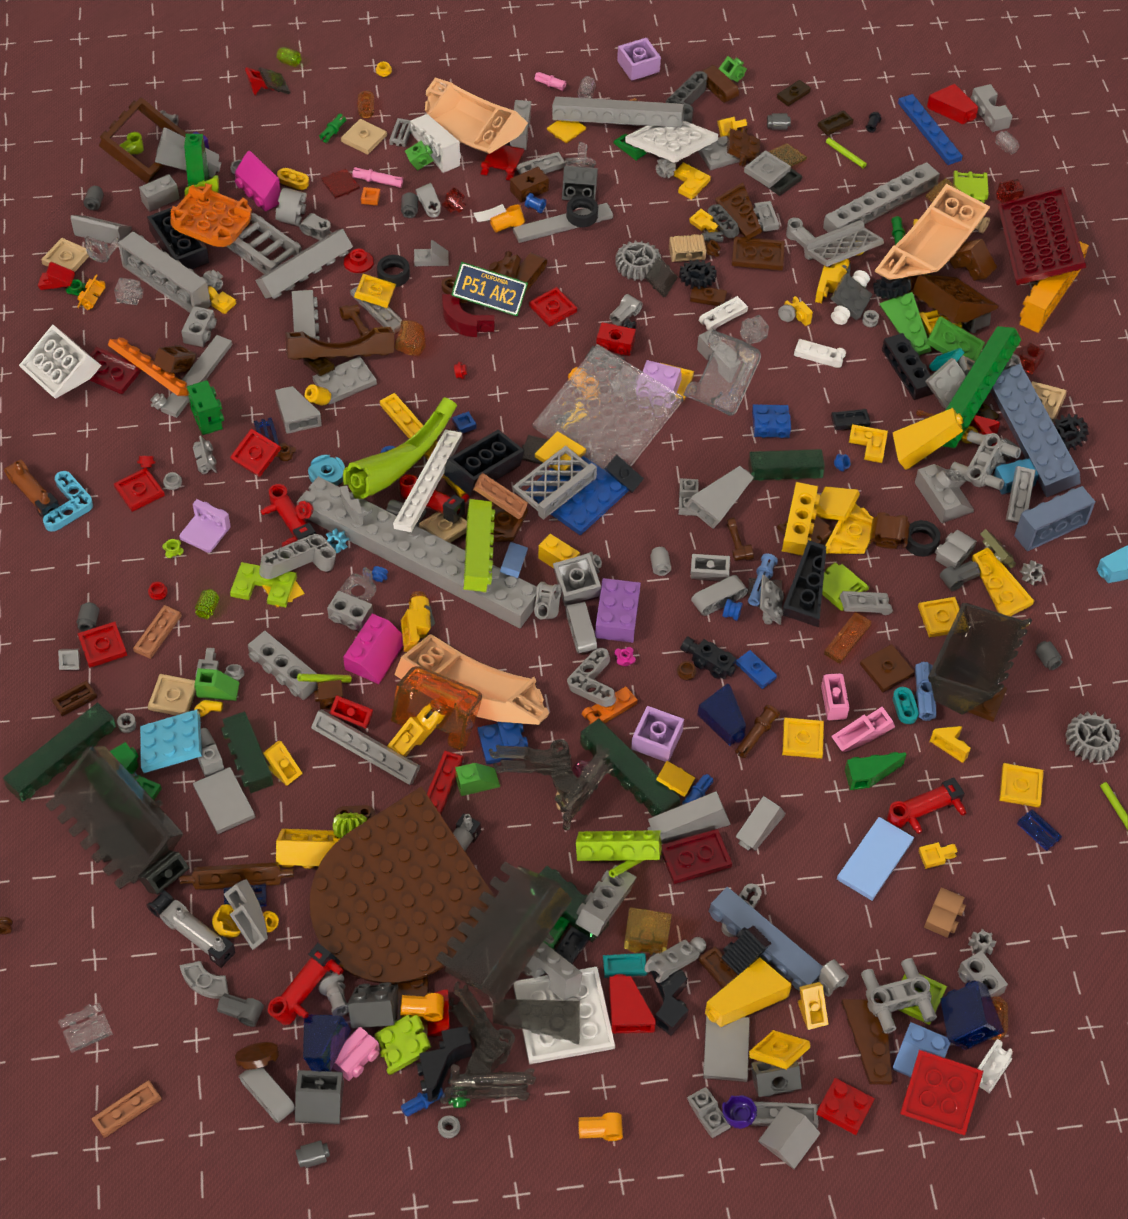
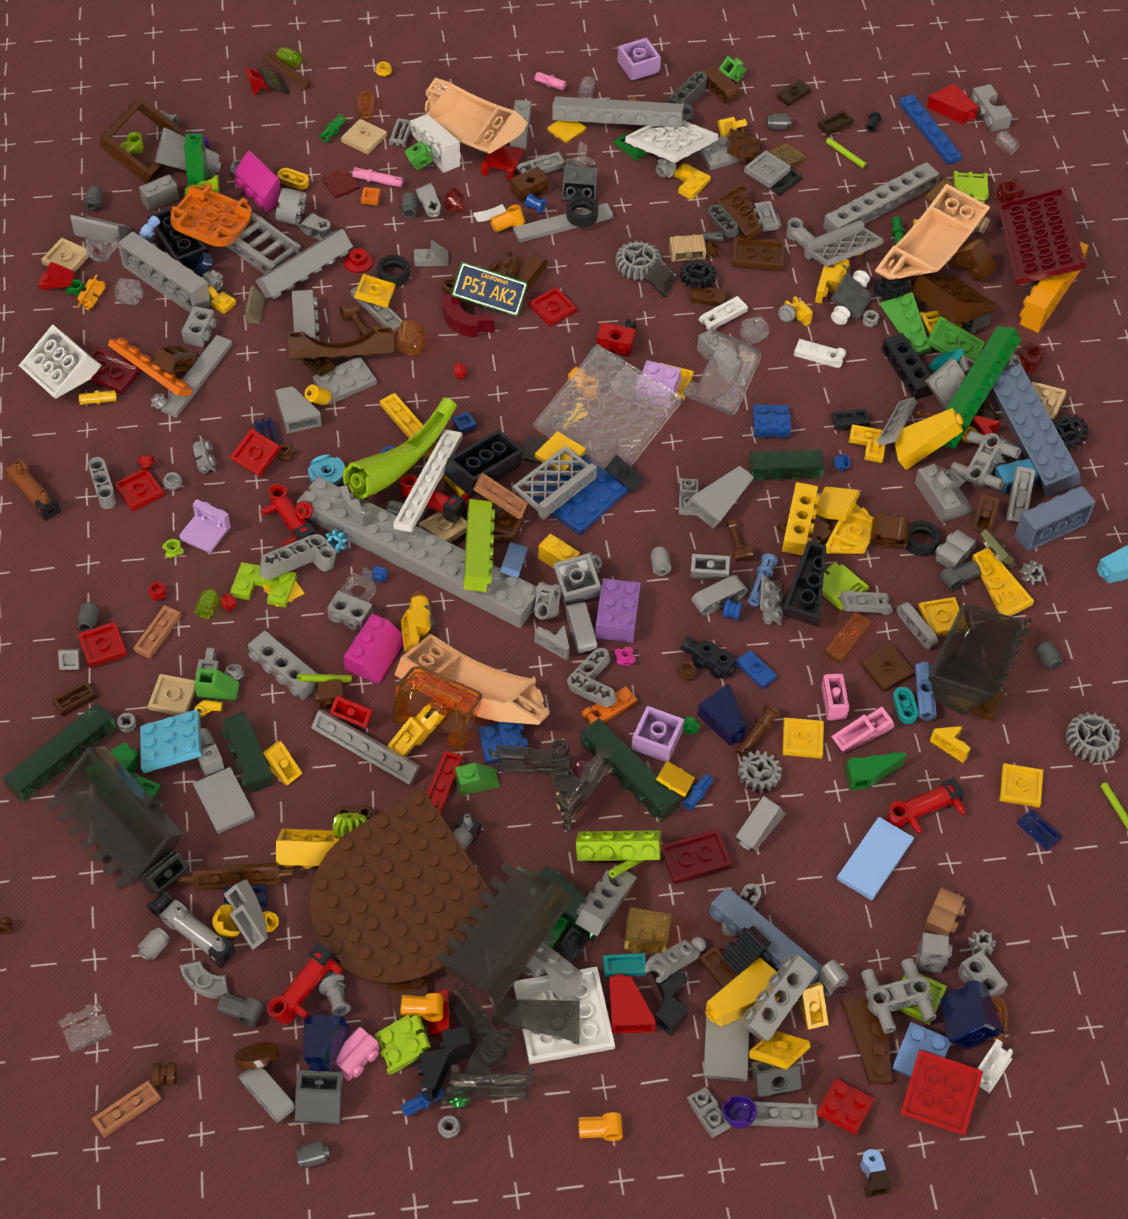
(73, 504): medium azure beam -> none
(97, 397): none -> yellow pin
(102, 483): none -> light grey beam
(147, 229): none -> light blue plate
(153, 944): none -> light grey brick
(164, 1074): none -> reddish brown wheel
(203, 264): none -> dark blue plate
(205, 407): green piece -> none
(228, 602): none -> red plate
(254, 306): none -> dark tan slope
(286, 70): none -> reddish brown axle
(373, 1005): dark grey slope -> none
(556, 643): none -> light grey slope
(628, 307): light grey piece -> none
(690, 725): none -> green plate
(691, 818): light grey slope -> none
(703, 220): yellow plate -> none
(759, 771): none -> light grey gear
(789, 1136): light grey slope -> none
(802, 974): none -> light grey brick
(876, 1173): none -> leg
(897, 421): none -> light grey tile
(917, 625): none -> light grey beam
(933, 953): none -> light grey brick
(934, 855): yellow plate -> none
(985, 512): none -> reddish brown slope

